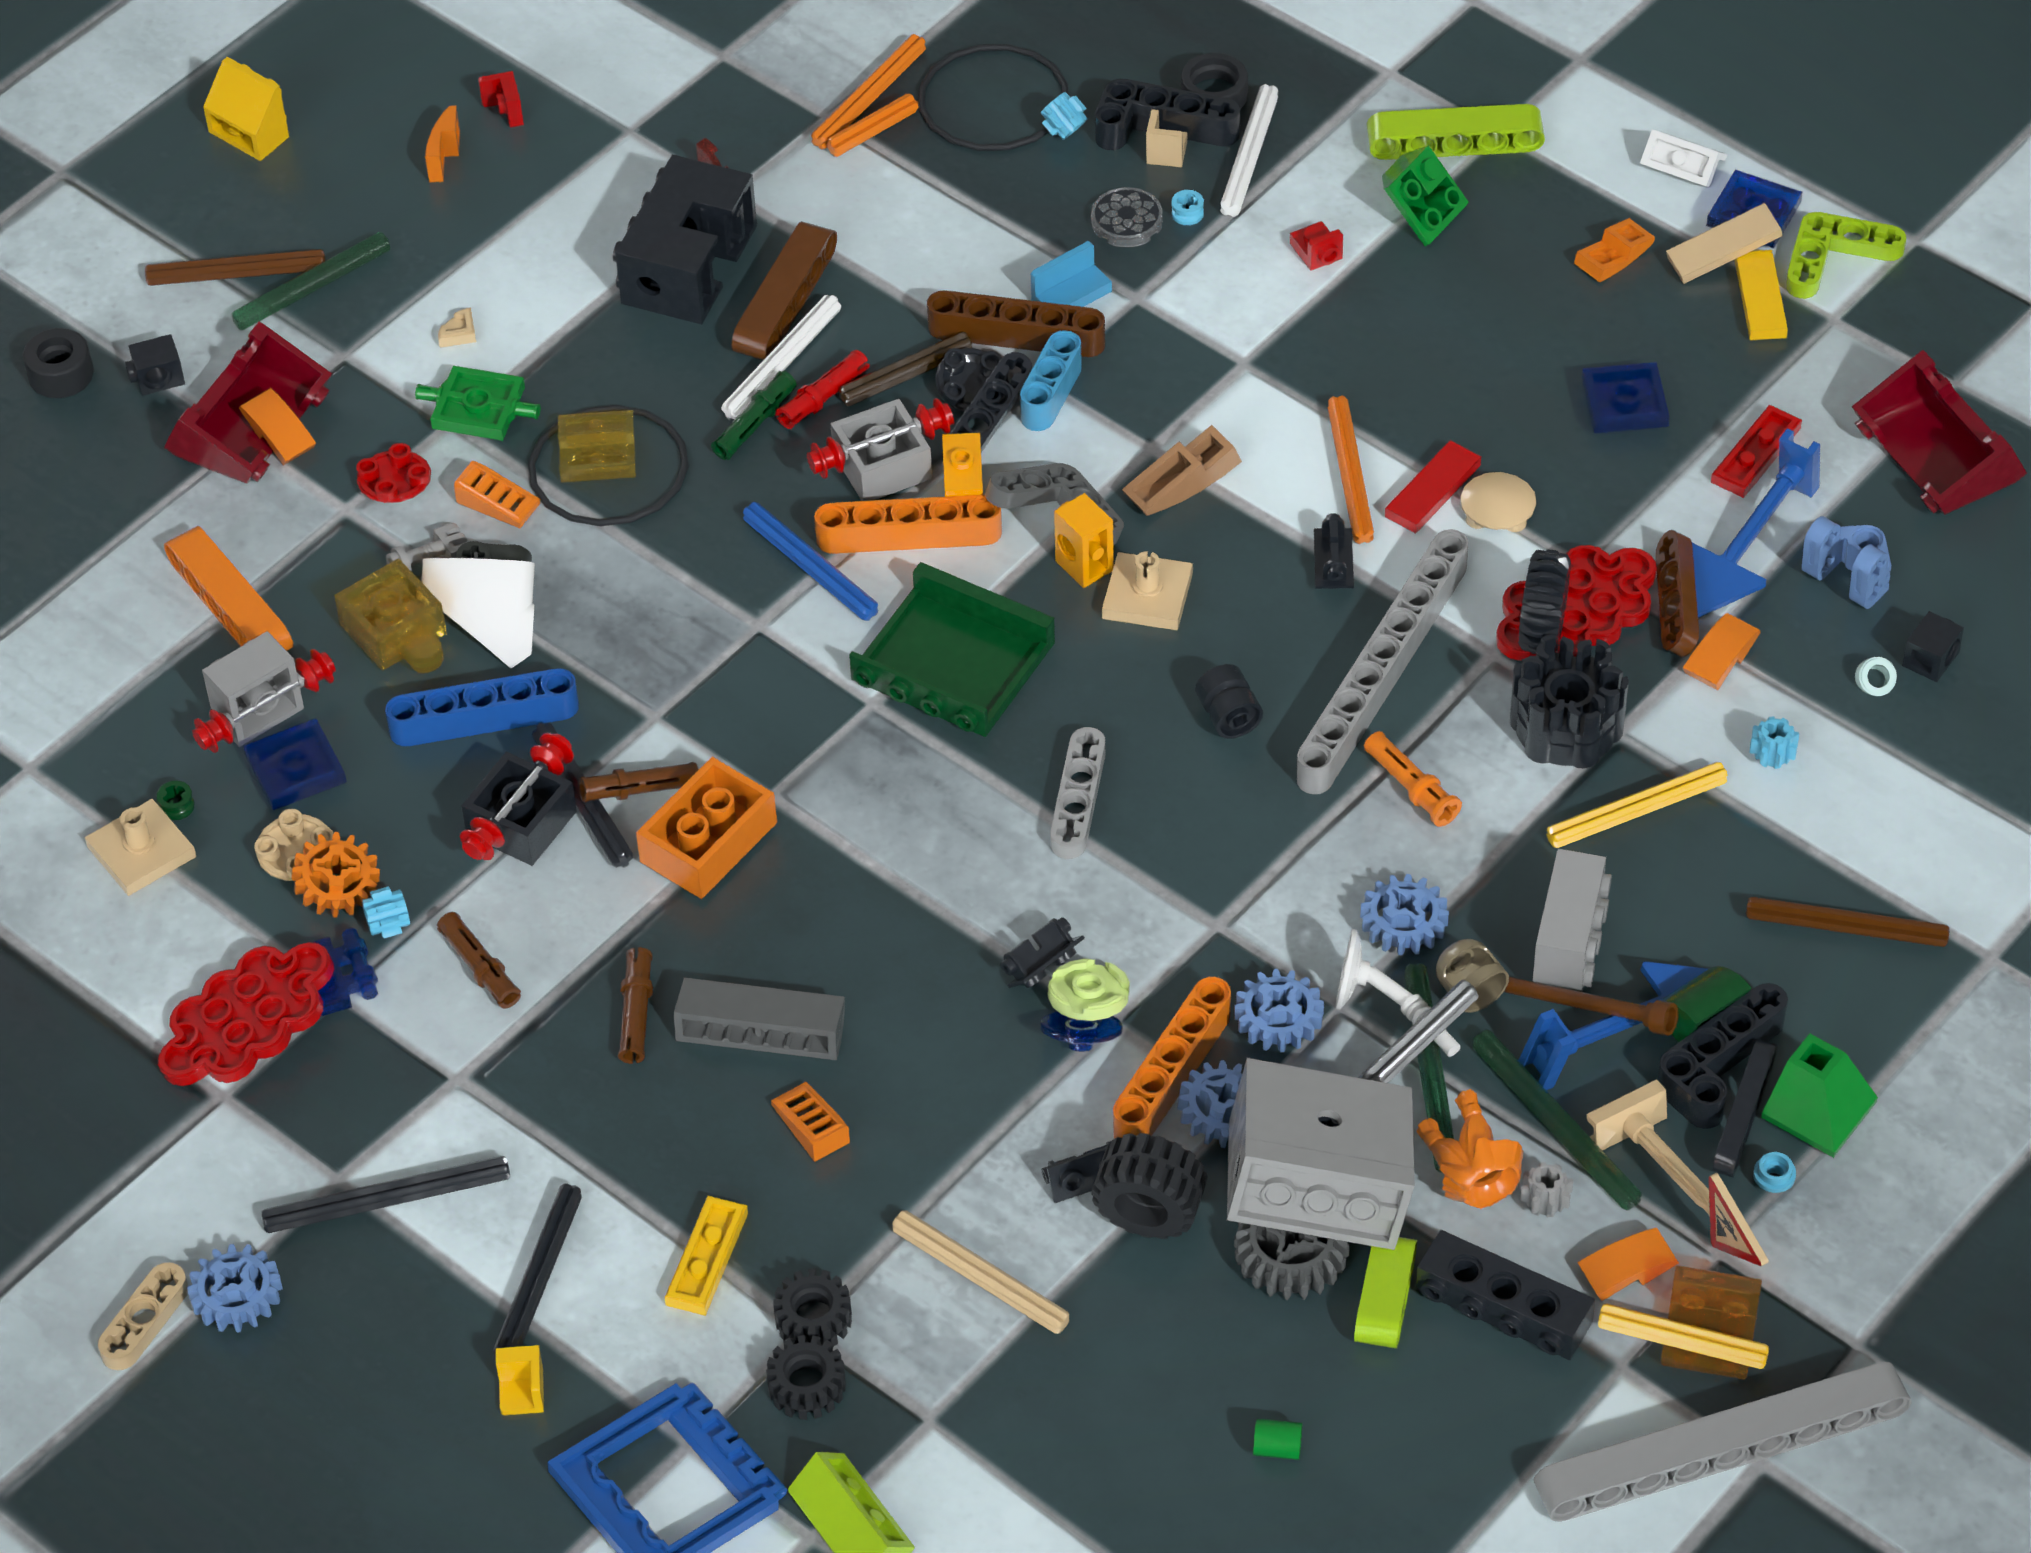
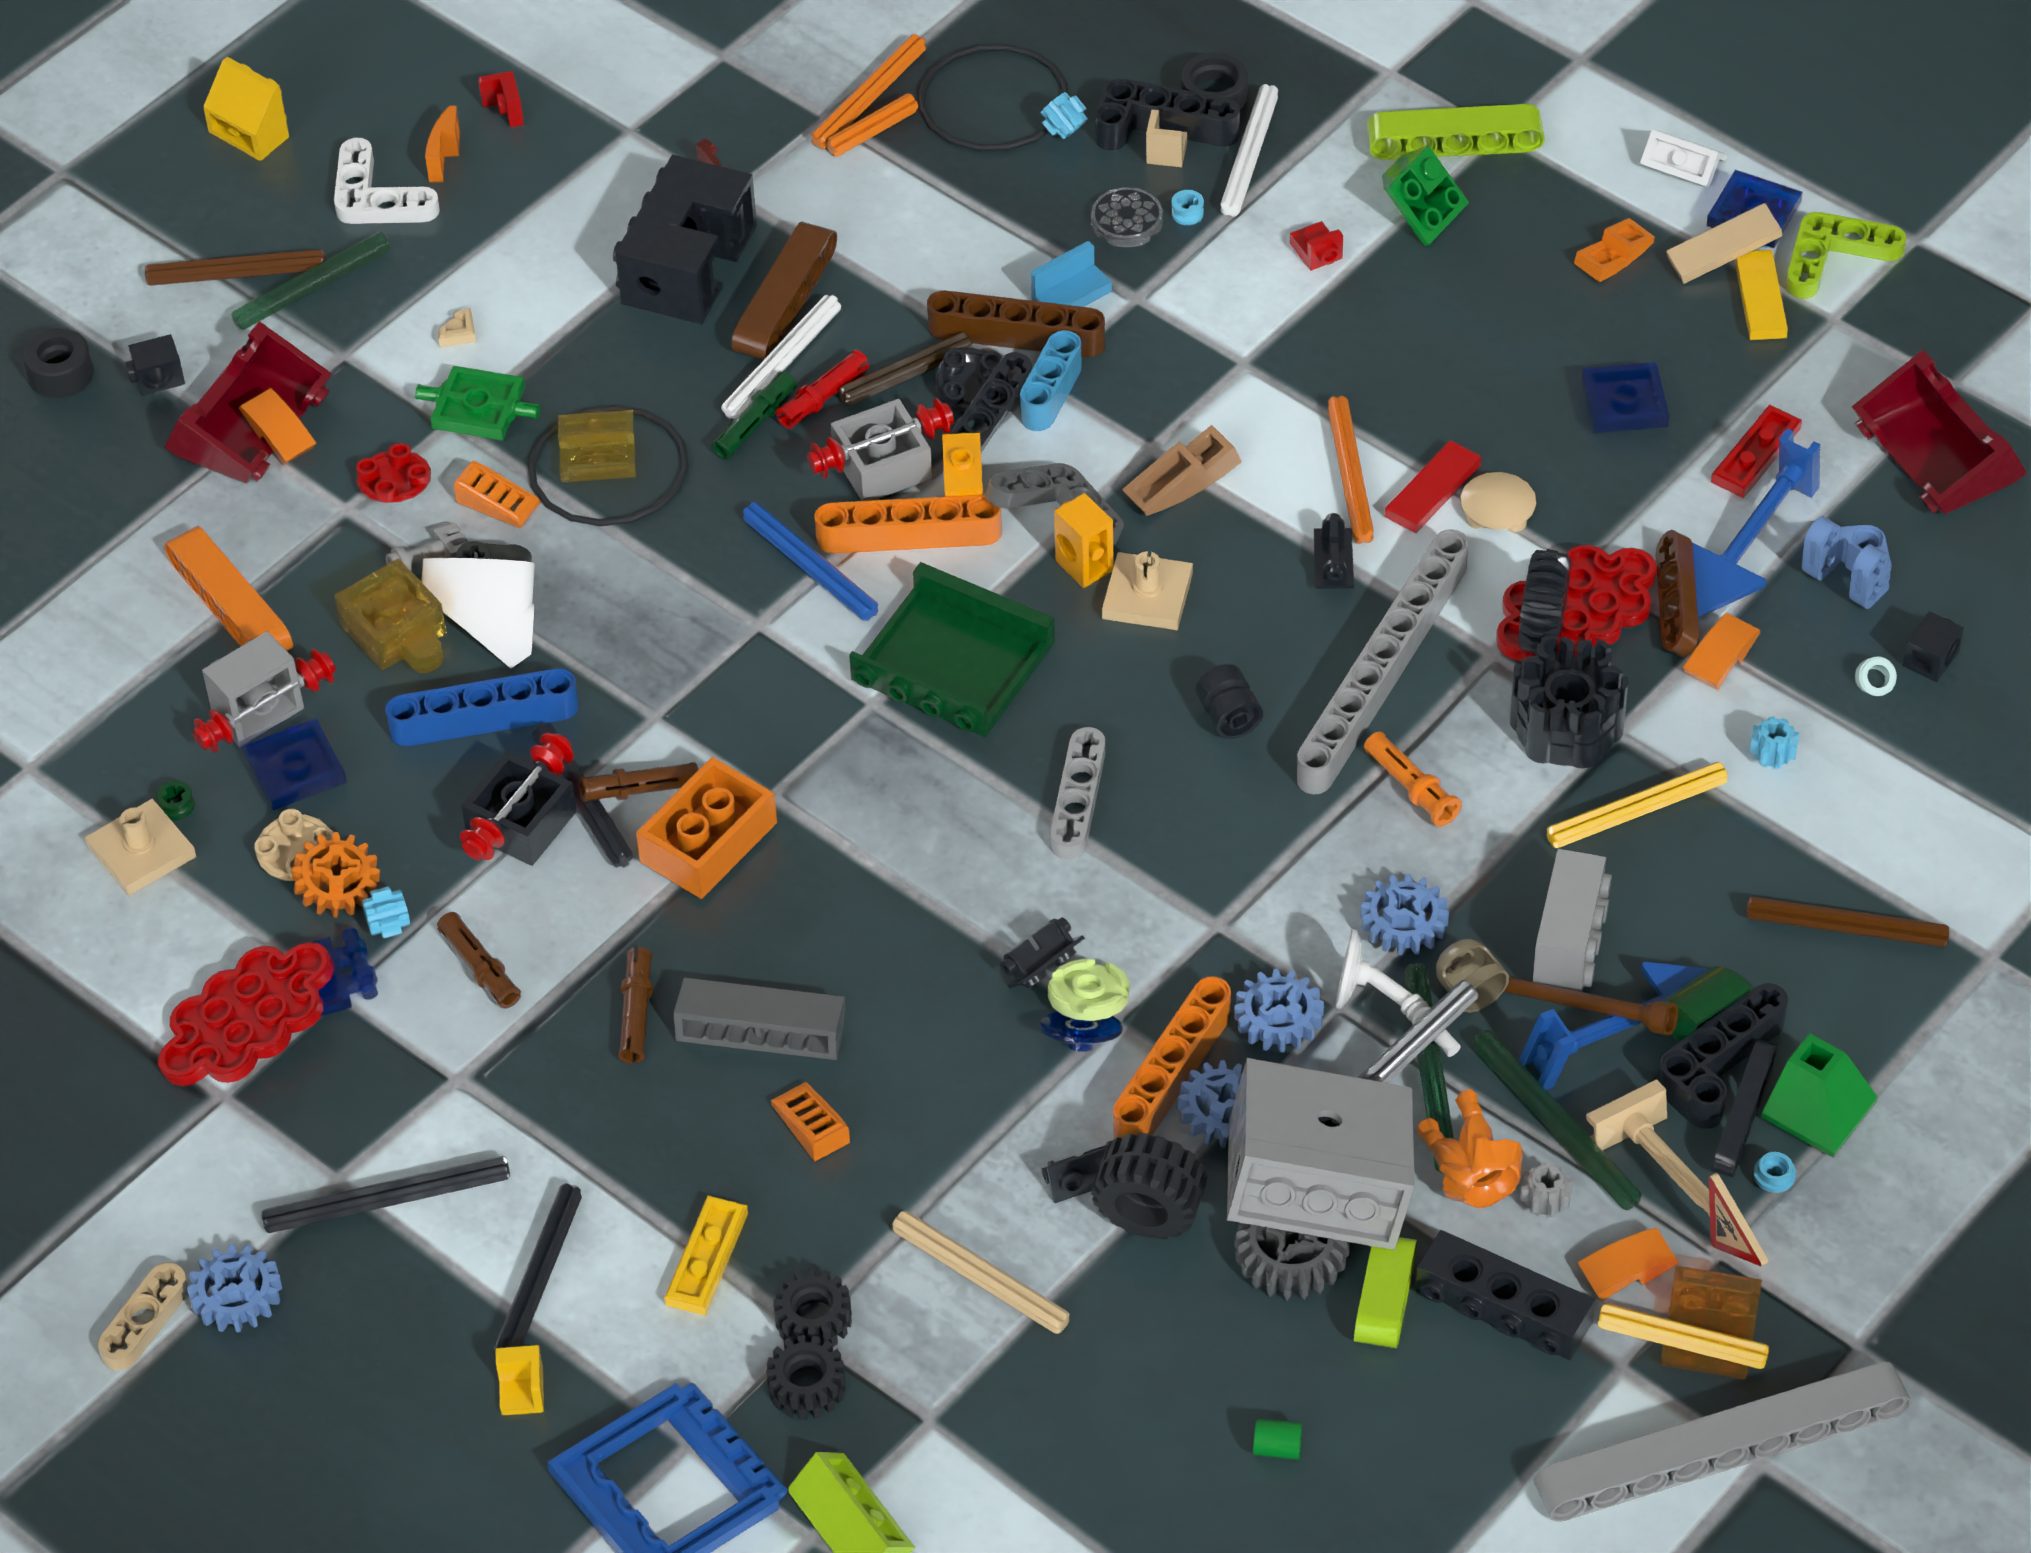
(368, 199): none -> white beam

